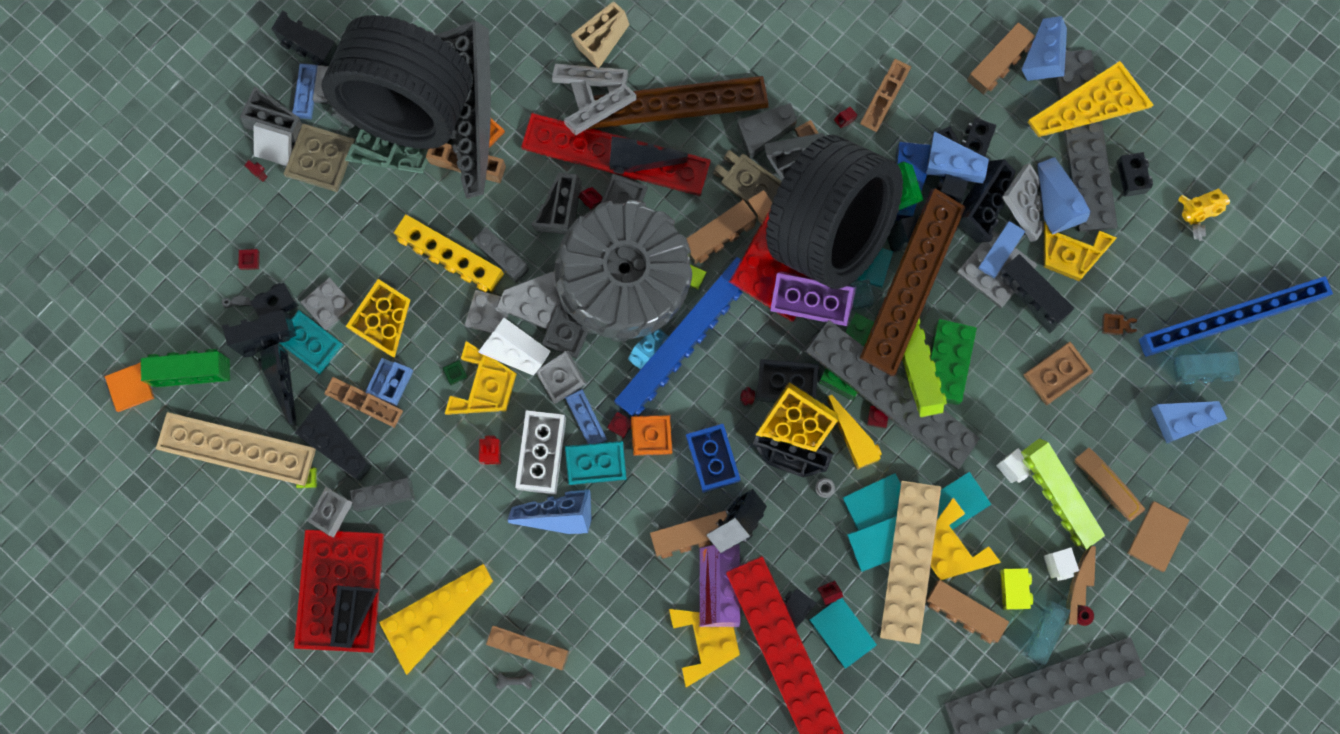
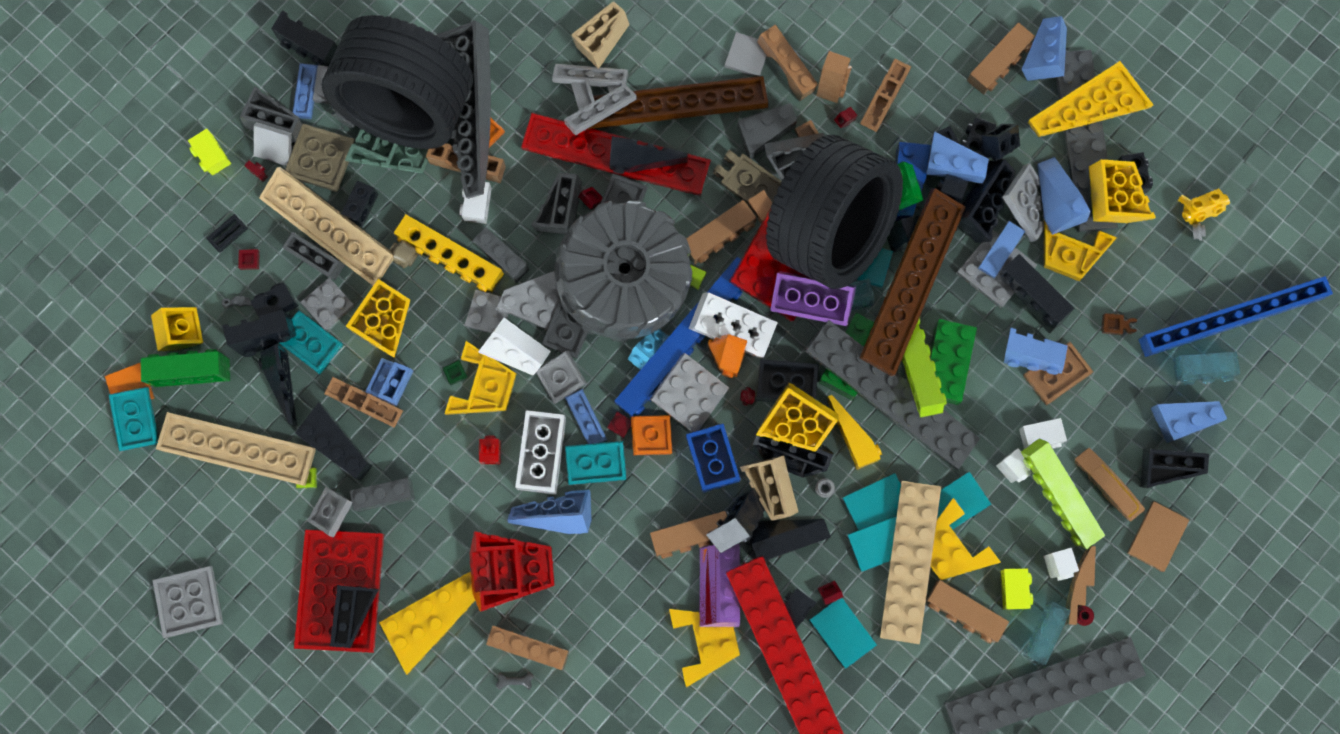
(133, 418): none -> teal tile
(176, 328): none -> yellow slope
(187, 602): none -> light grey plate
(209, 152): none -> neon yellow brick
(231, 238): none -> black tile
(313, 256): none -> dark grey brick
(327, 226): none -> tan plate
(360, 203): none -> black brick
(403, 254): none -> dark tan head
(476, 208): none -> white brick
(507, 569): none -> red wedge
(689, 393): none -> light grey plate
(728, 354): none -> orange wedge
(744, 320): none -> white brick
(746, 55): none -> light grey tile
(773, 486): none -> tan wedge
(778, 48): none -> medium nougat arch
(781, 537): none -> black wedge
(834, 77): none -> medium nougat brick
(877, 418): dark red plate -> none
(1001, 141): none -> black brick
(1035, 354): none -> medium blue wedge
(1050, 431): none -> white brick
(1118, 193): none -> yellow wedge
(1169, 466): none -> black wedge

